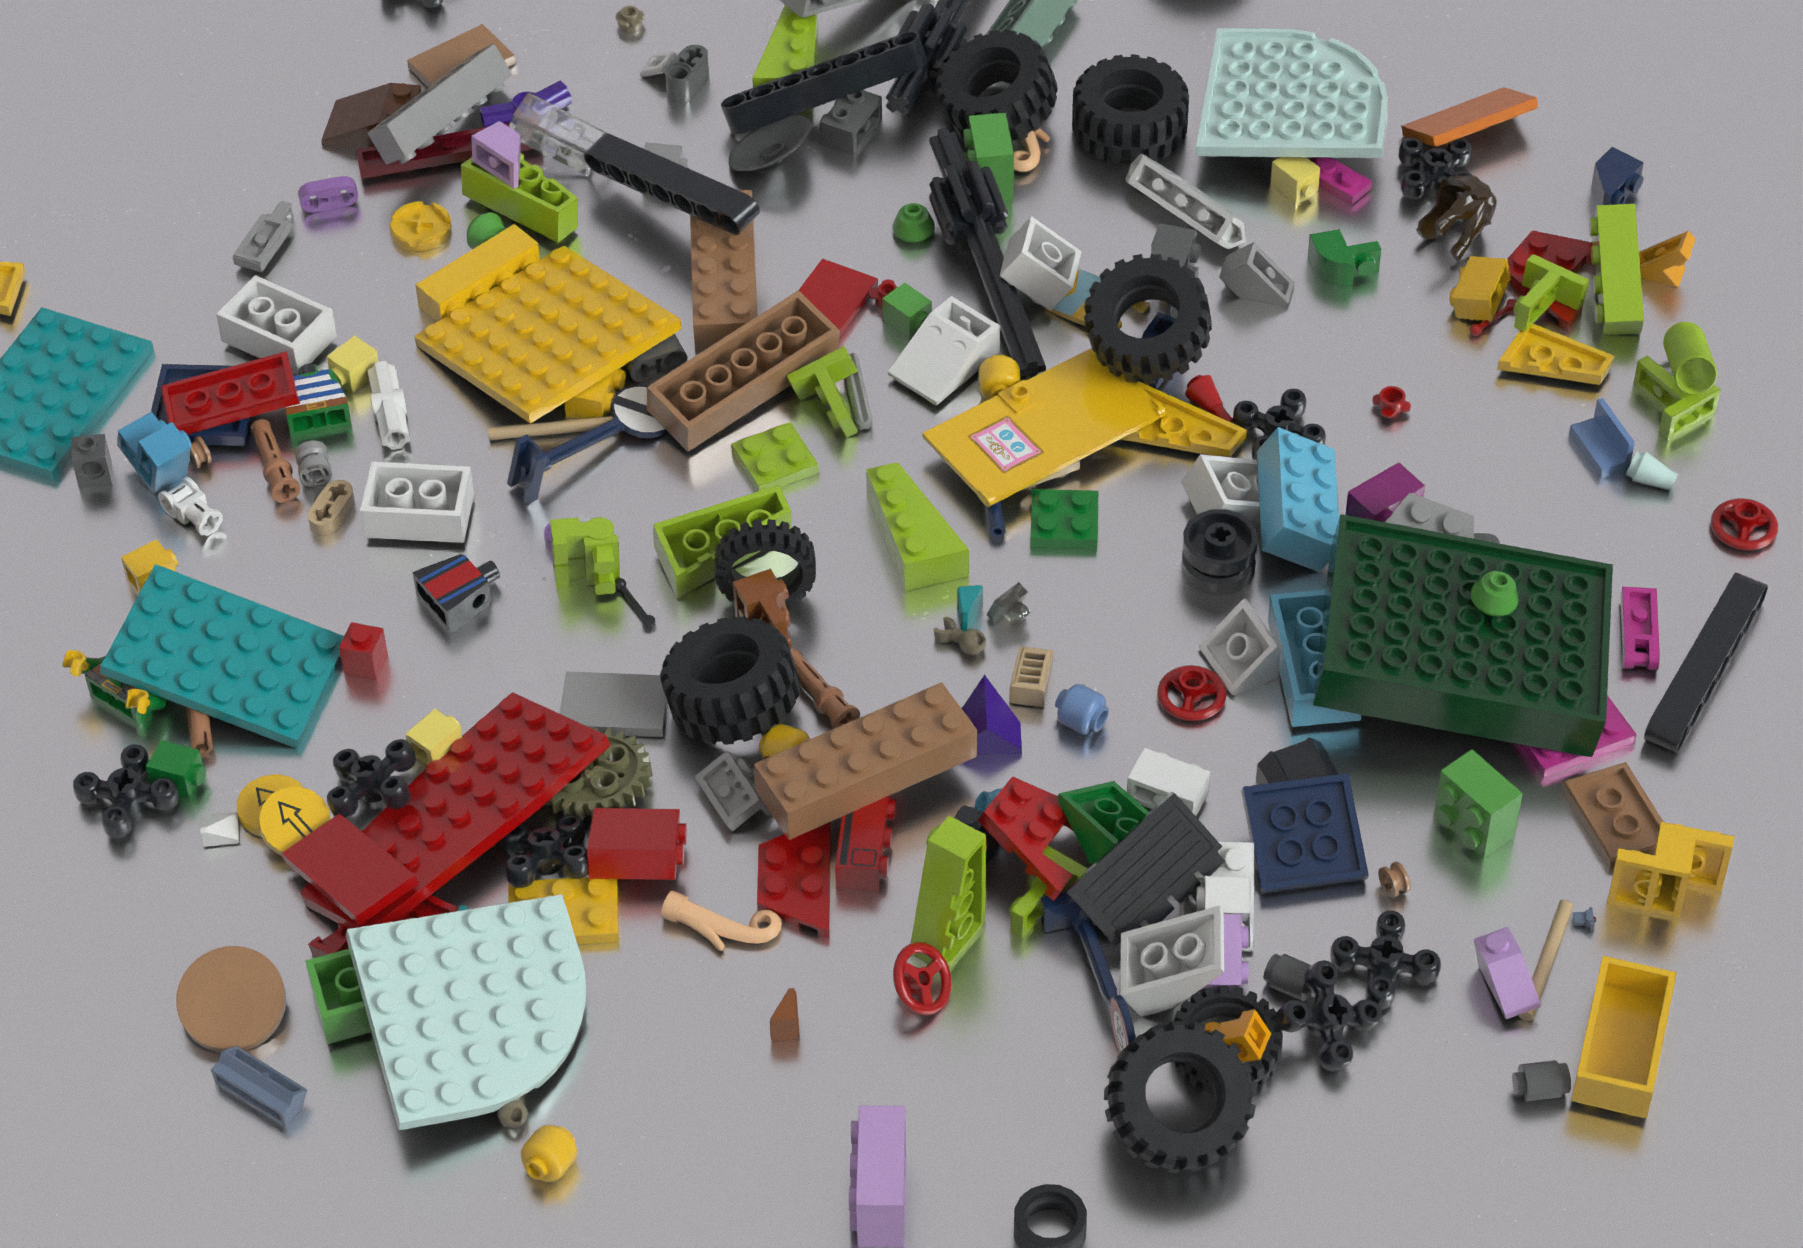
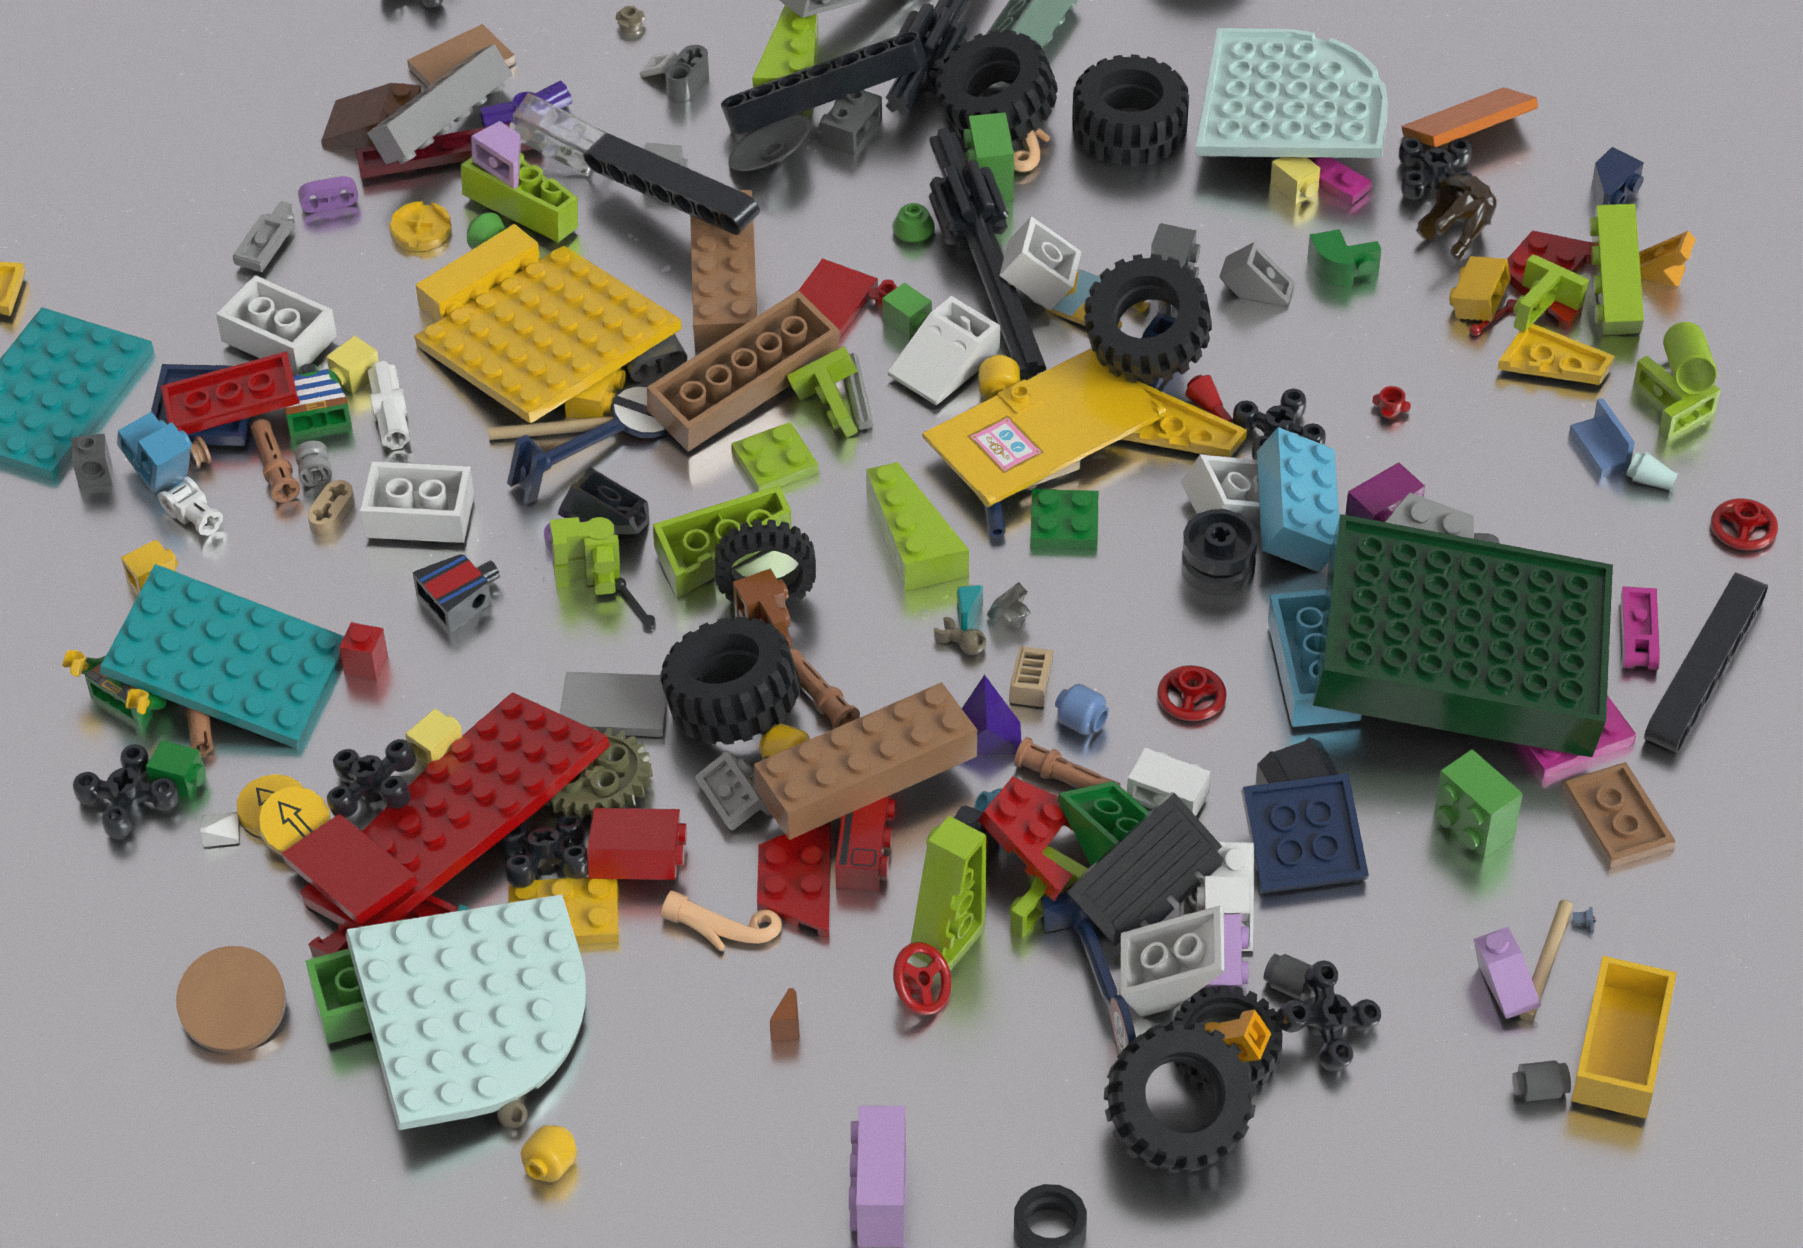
(259, 1084): sand blue piece -> none
(602, 497): none -> black slope
(1052, 765): none -> nougat pin
(1186, 202): white brick -> none
(1243, 650): white slope -> none
(1385, 959): black gear -> none
(1394, 879): medium nougat bush -> none
(1495, 594): bright green cone -> none
(1680, 859): yellow bracket -> none

